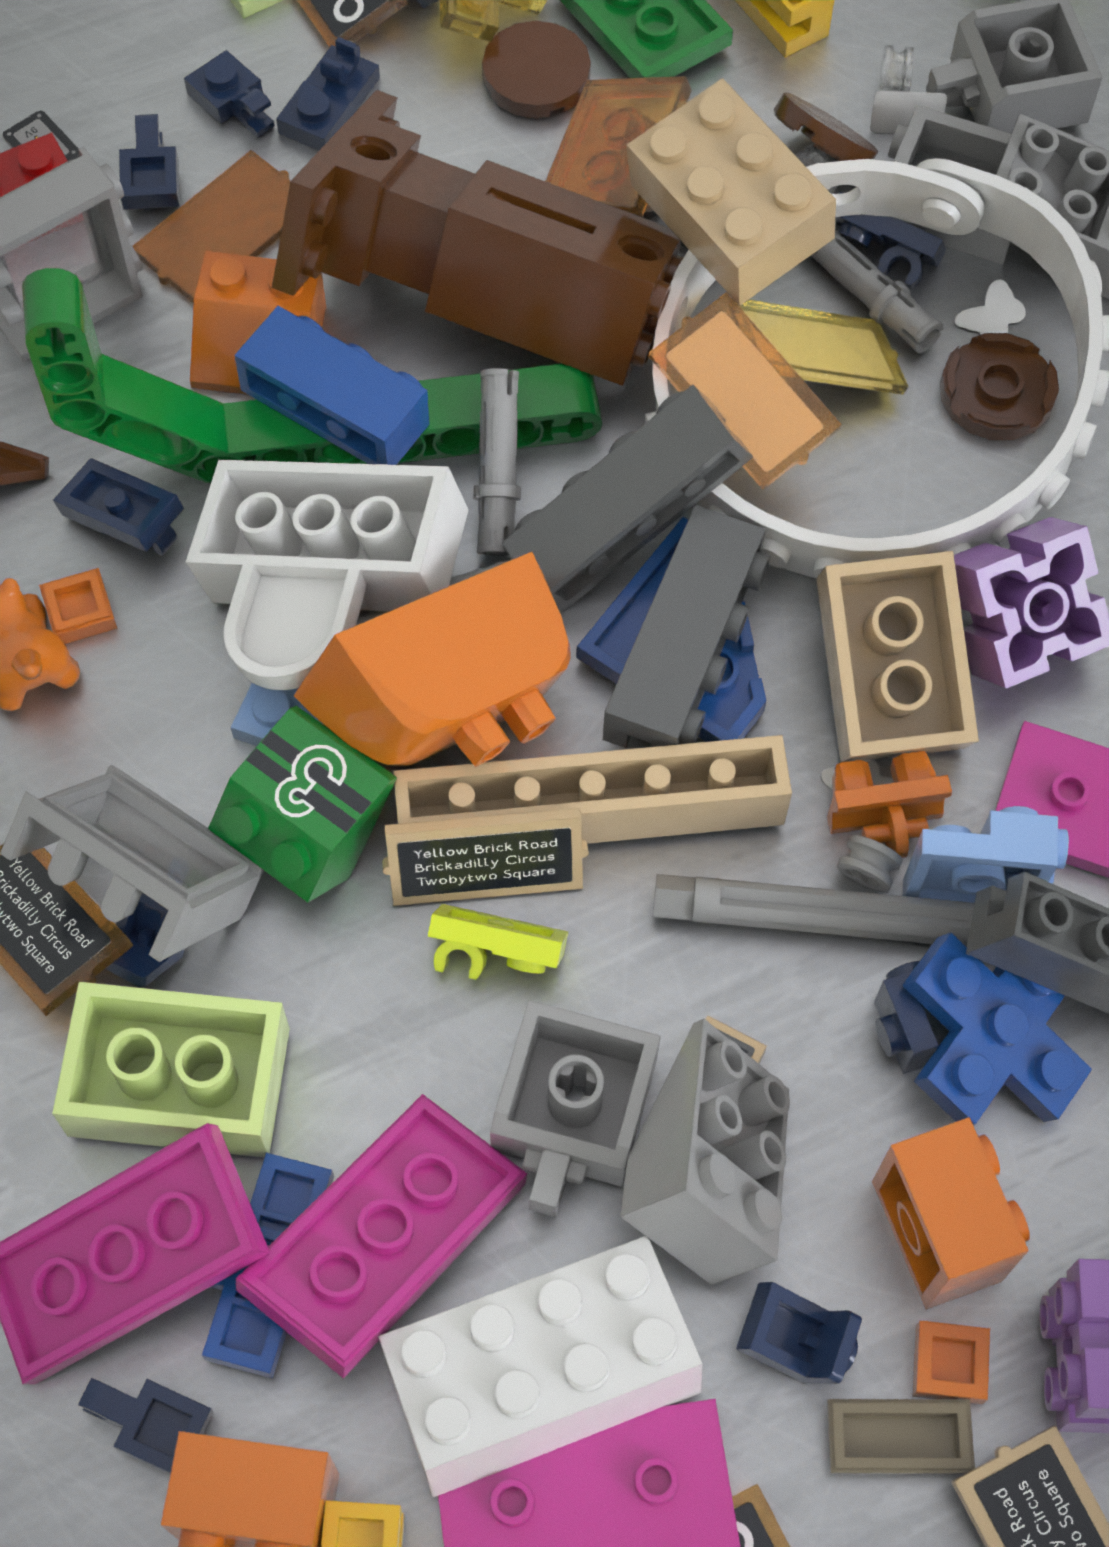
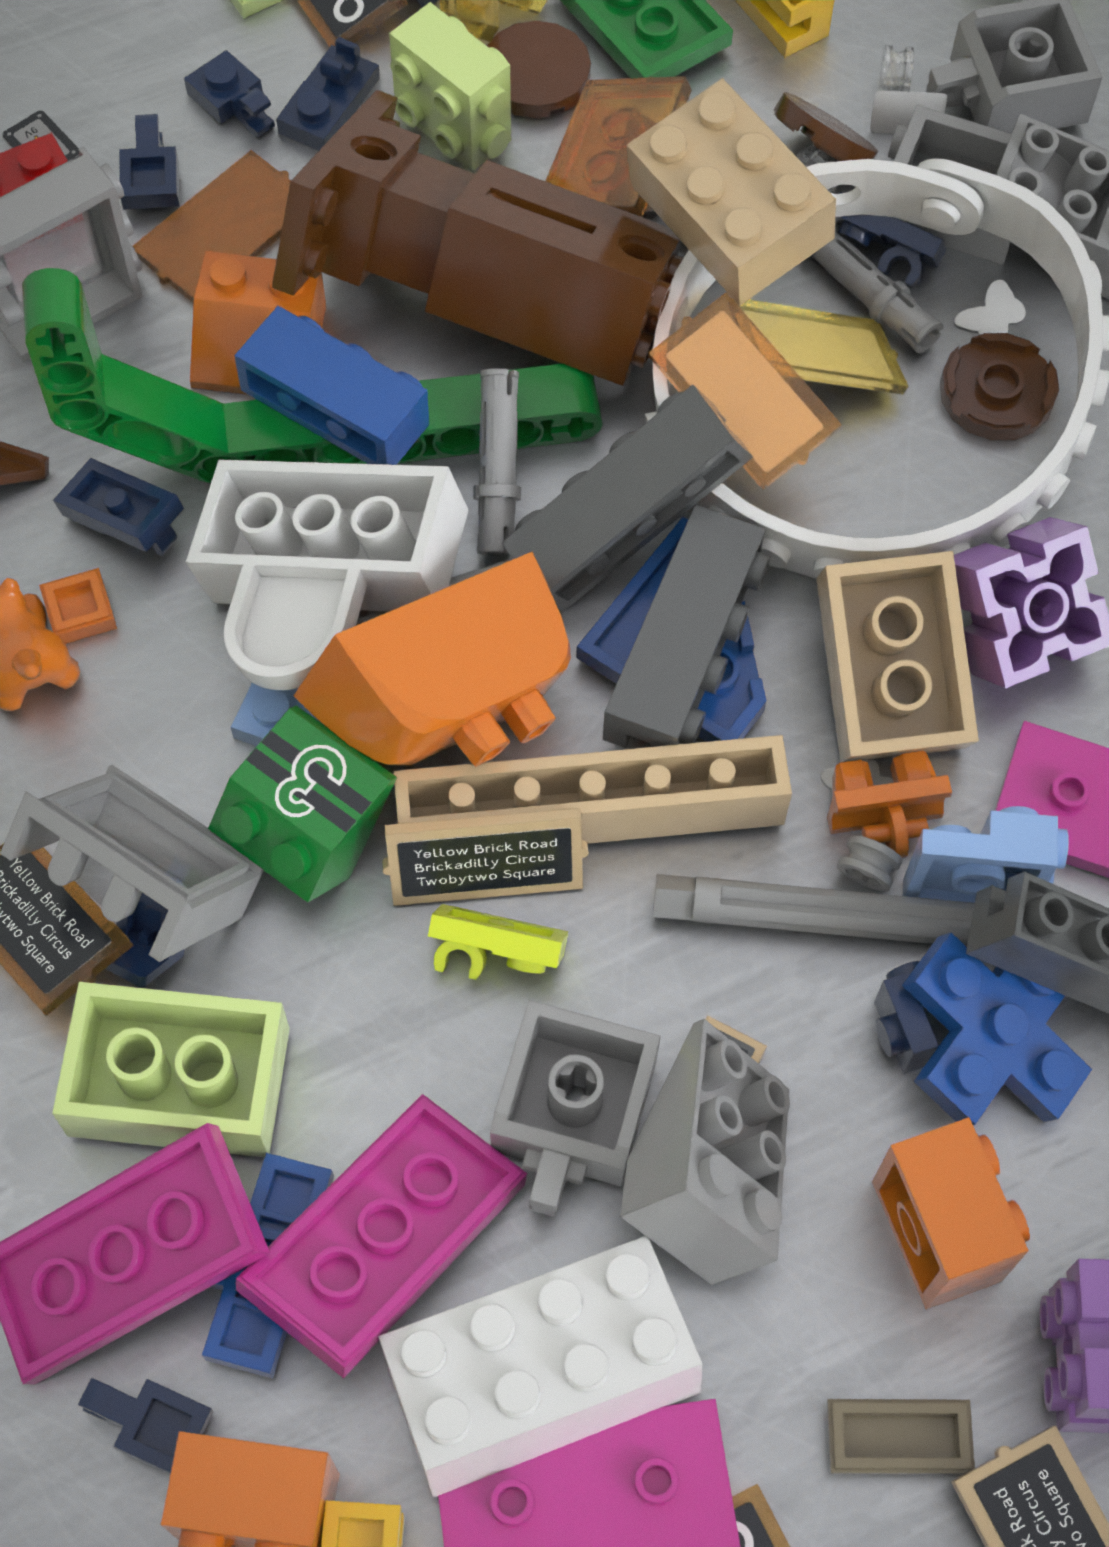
(451, 86): none -> yellowish green brick
(799, 1336): dark blue bracket -> none
(951, 1362): orange tile -> none

